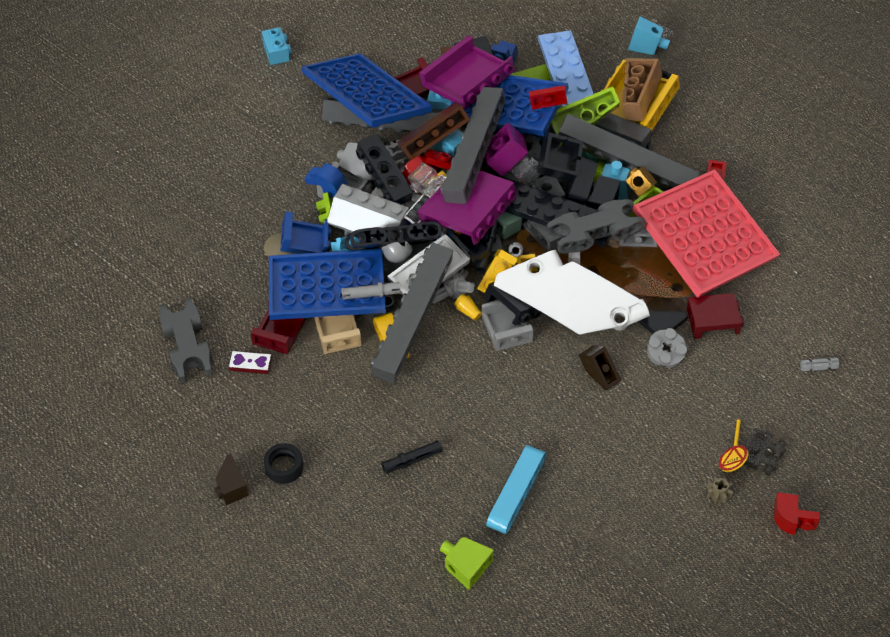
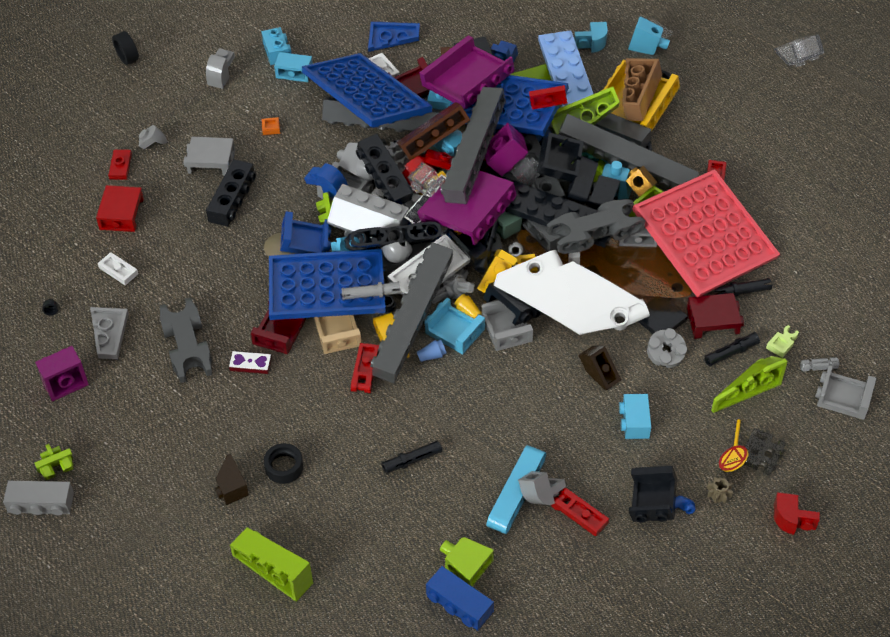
(38, 497): none -> light grey brick
(50, 307): none -> black hinge
(54, 458): none -> lime hips
(62, 373): none -> magenta brick
(109, 330): none -> light grey wing
(118, 268): none -> white plate
(119, 208): none -> red panel
(120, 164): none -> red plate
(125, 47): none -> black tyre
(151, 135): none -> light grey plate
(209, 153): none -> light grey panel
(217, 68): none -> light grey brick
(231, 193): none -> black brick
(270, 126): none -> orange tile
(273, 563): none -> lime wedge
(290, 65): none -> medium azure brick
(362, 368): none -> red plate
(381, 61): none -> white plate
(392, 34): none -> blue wing
(432, 351): none -> medium blue cone
(453, 326): none -> medium azure panel
(459, 598): none -> blue brick
(539, 488): none -> light grey brick
(580, 512): none -> red plate
(594, 38): none -> medium azure brick
(636, 416): none -> medium azure brick
(653, 494): none -> black panel
(685, 504): none -> blue arm
(740, 345): none -> black pin
(745, 287): none -> black pin
(757, 379): none -> lime wedge
(782, 343): none -> yellowish green plate
(800, 50): none -> clear slope
(845, 394): none -> light grey panel

